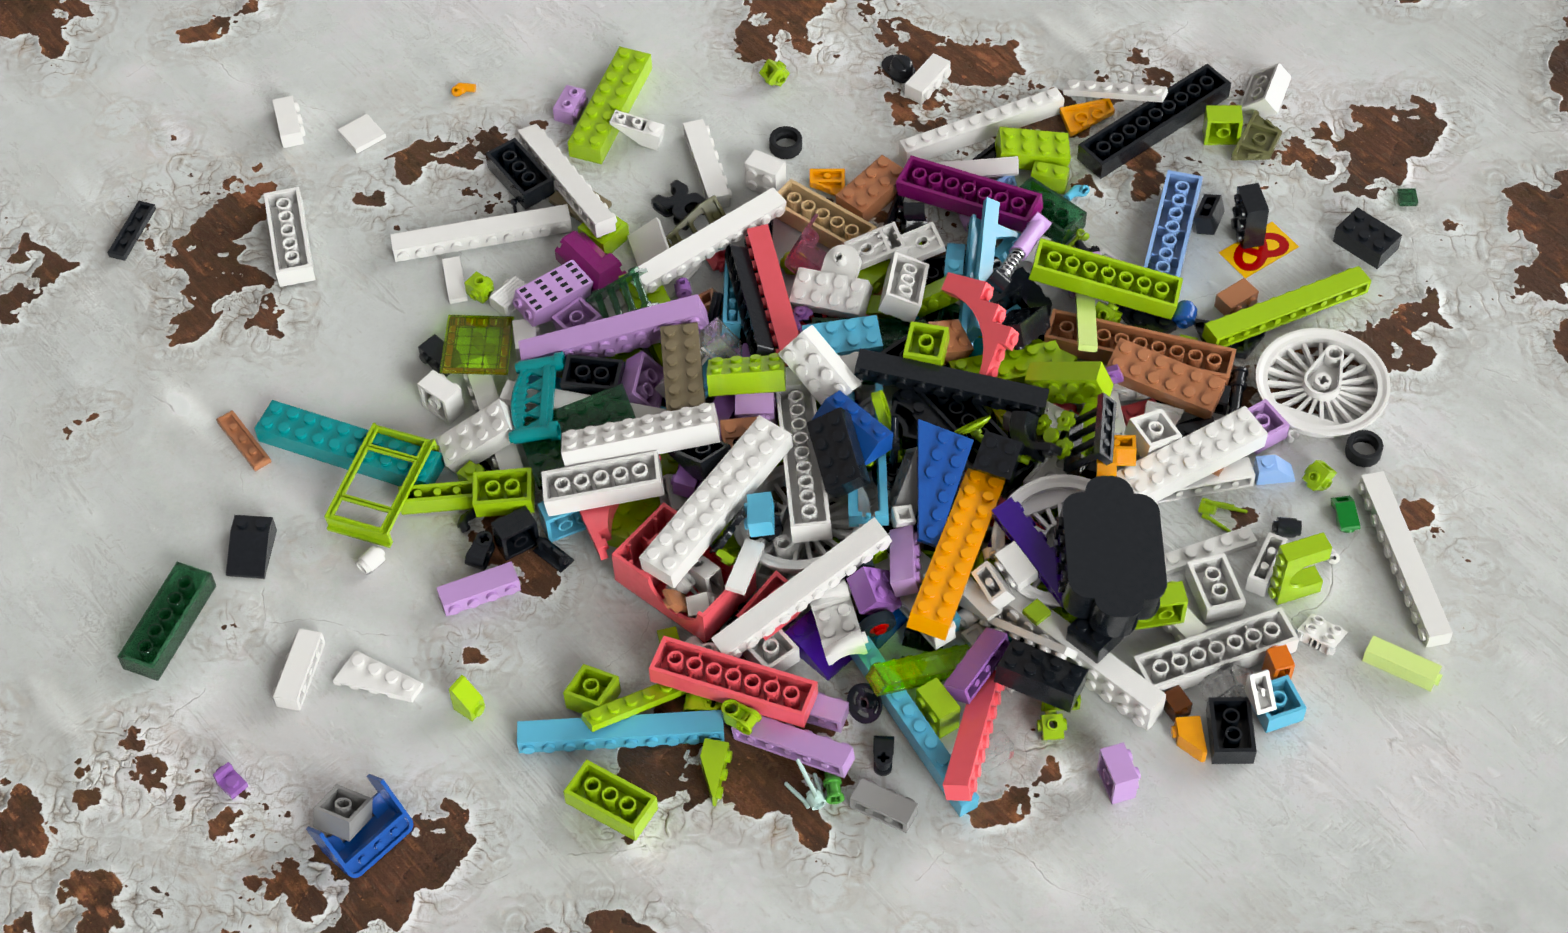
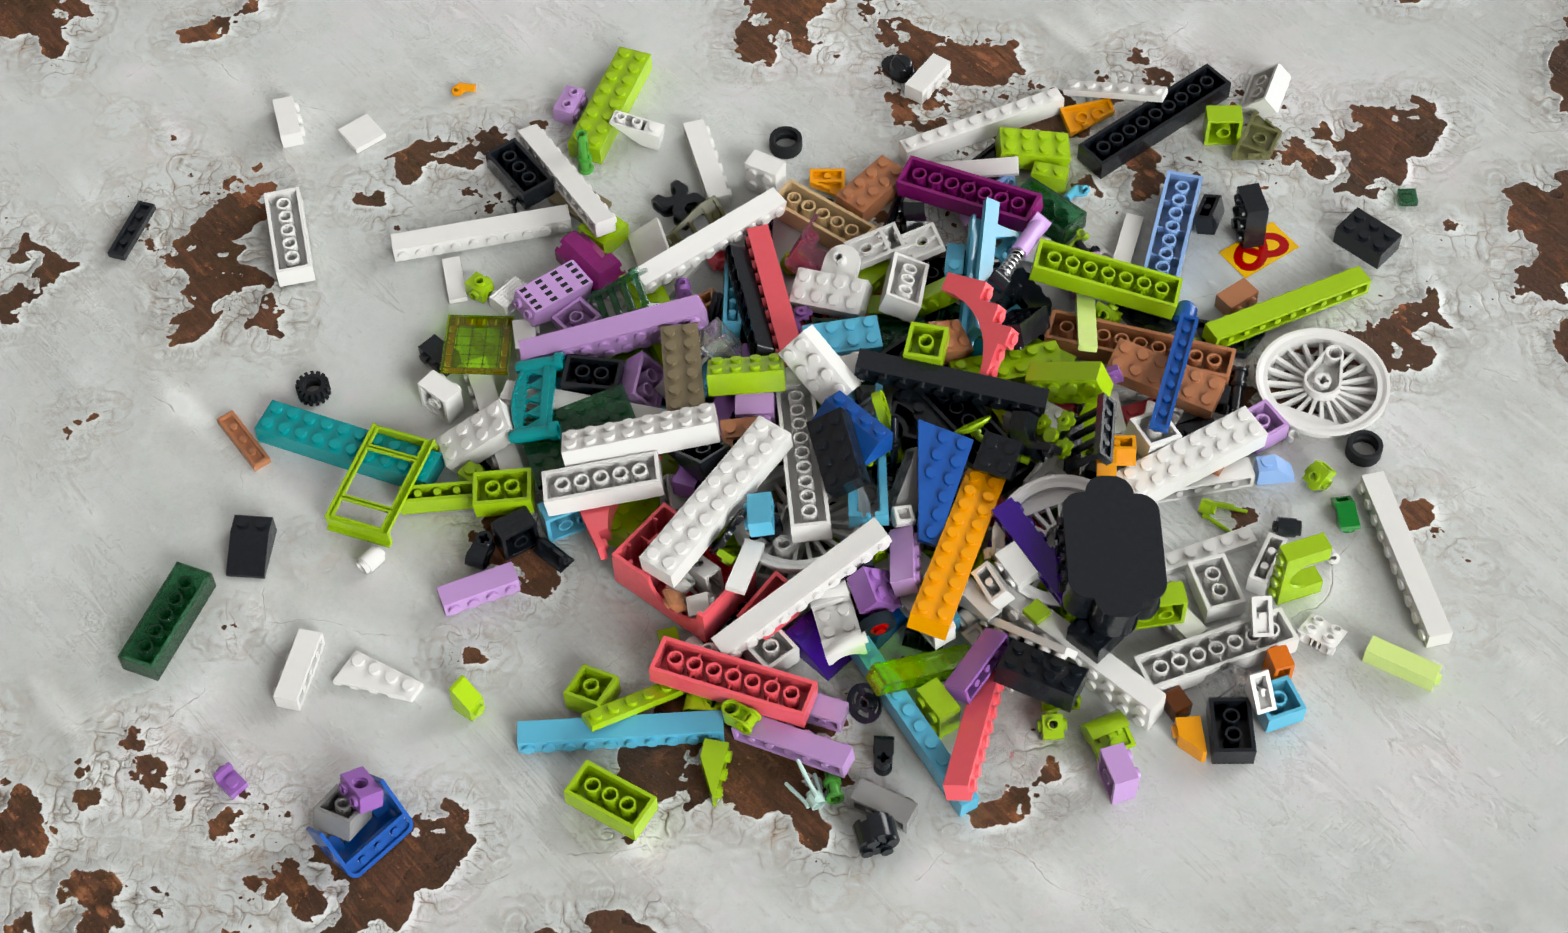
(313, 380): none -> black tyre
(361, 790): none -> medium lavender brick
(464, 519): black arm -> none
(584, 158): none -> bright green pin
(774, 72): lime brick -> none
(876, 835): none -> black brick
(1107, 731): none -> lime brick
(1128, 237): none -> white tile
(1173, 373): none -> blue plate
(1261, 616): none -> white slope

